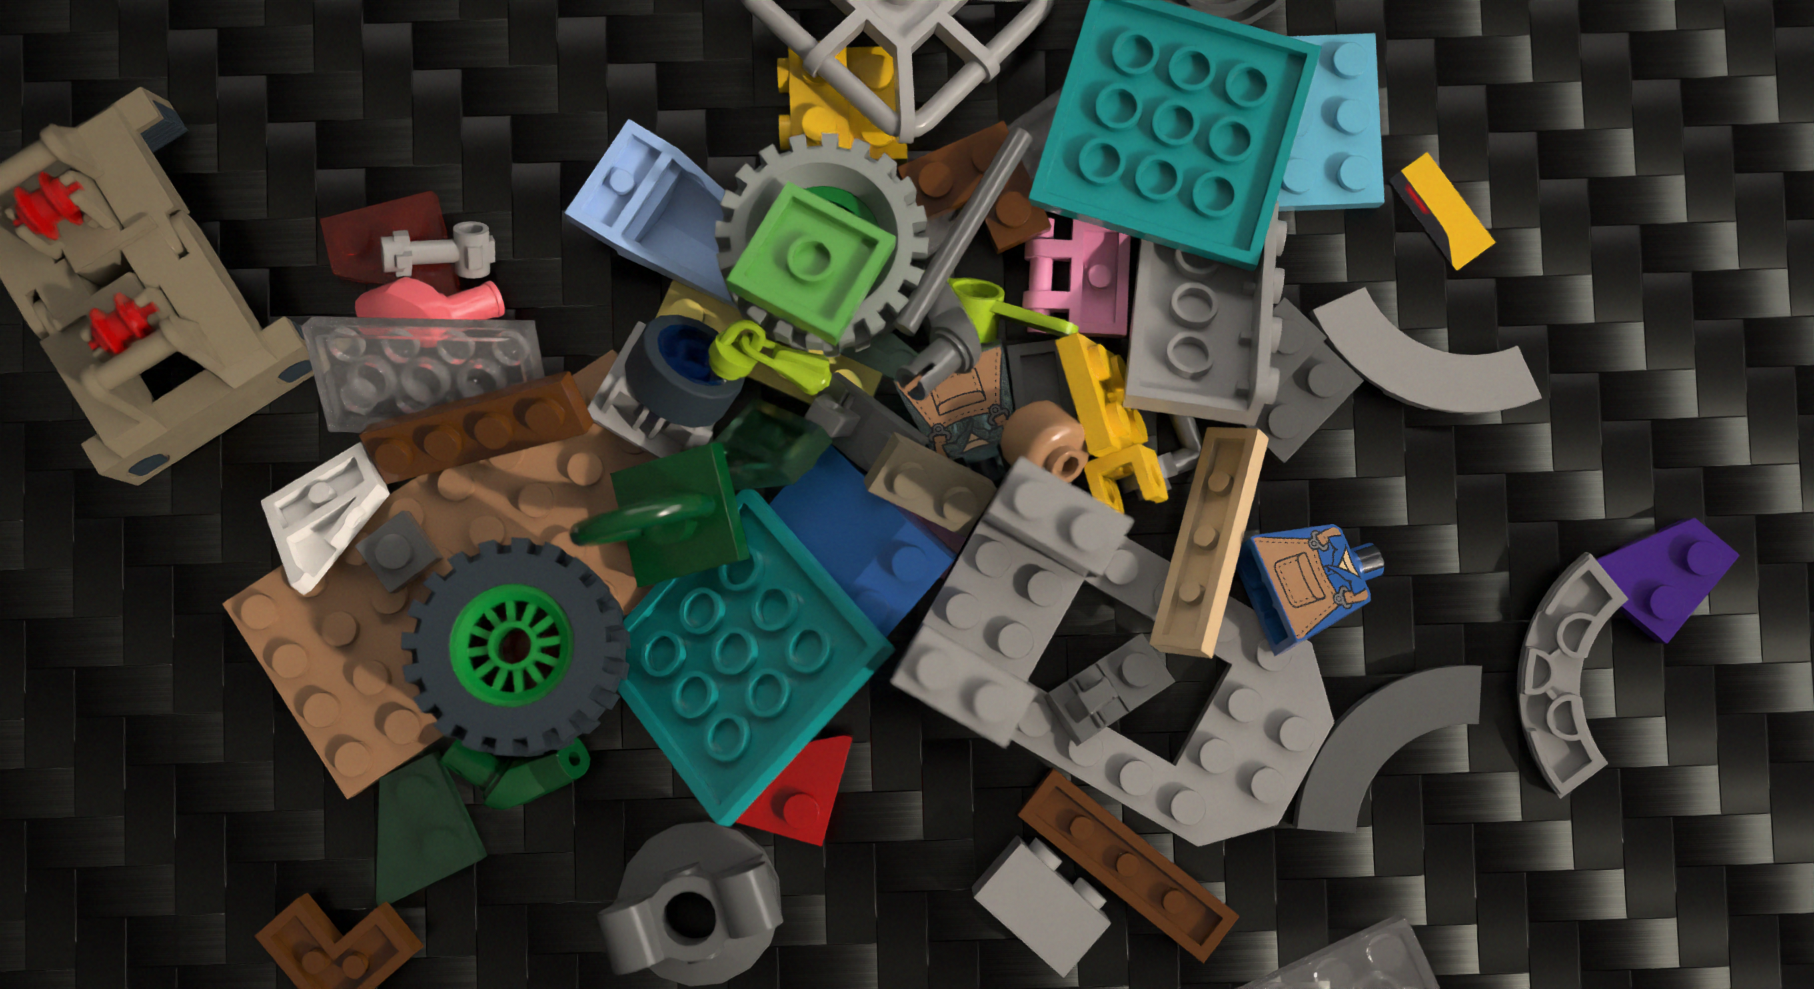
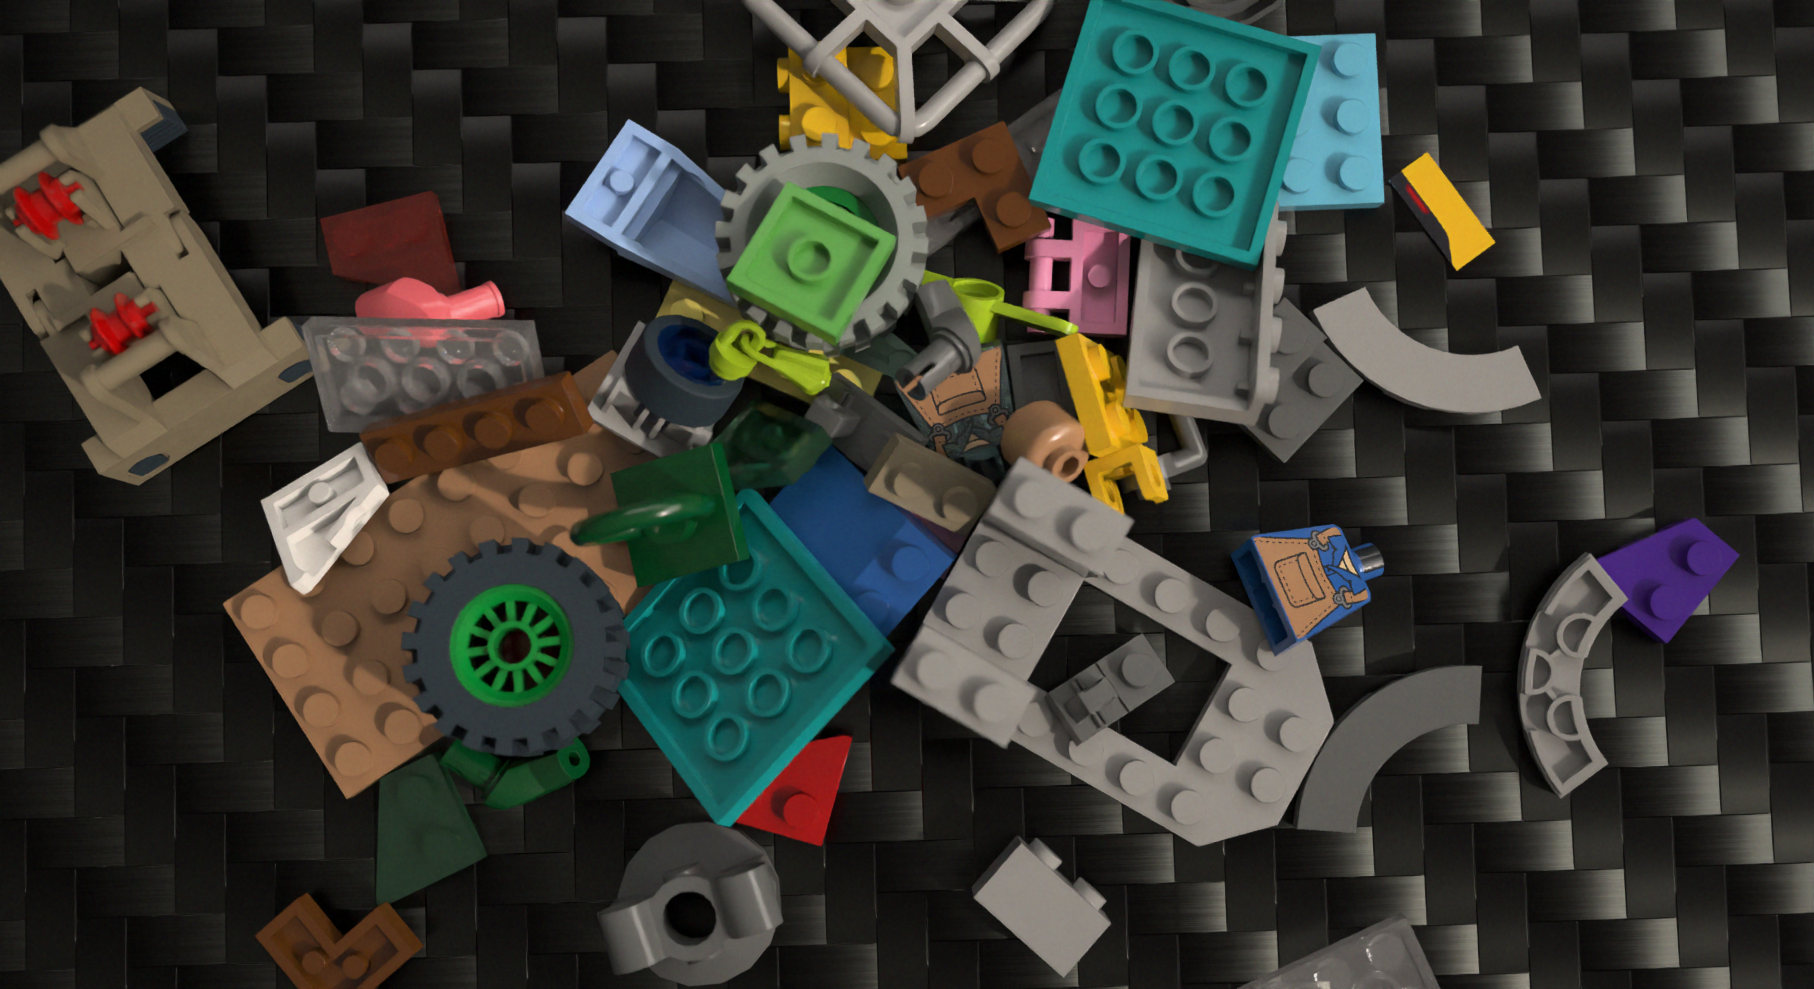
(399, 551): dark grey plate -> none
(470, 250): light grey bar -> none
(963, 231): dark grey bar -> none
(1127, 864): reddish brown plate -> none
(1209, 541): tan plate -> none

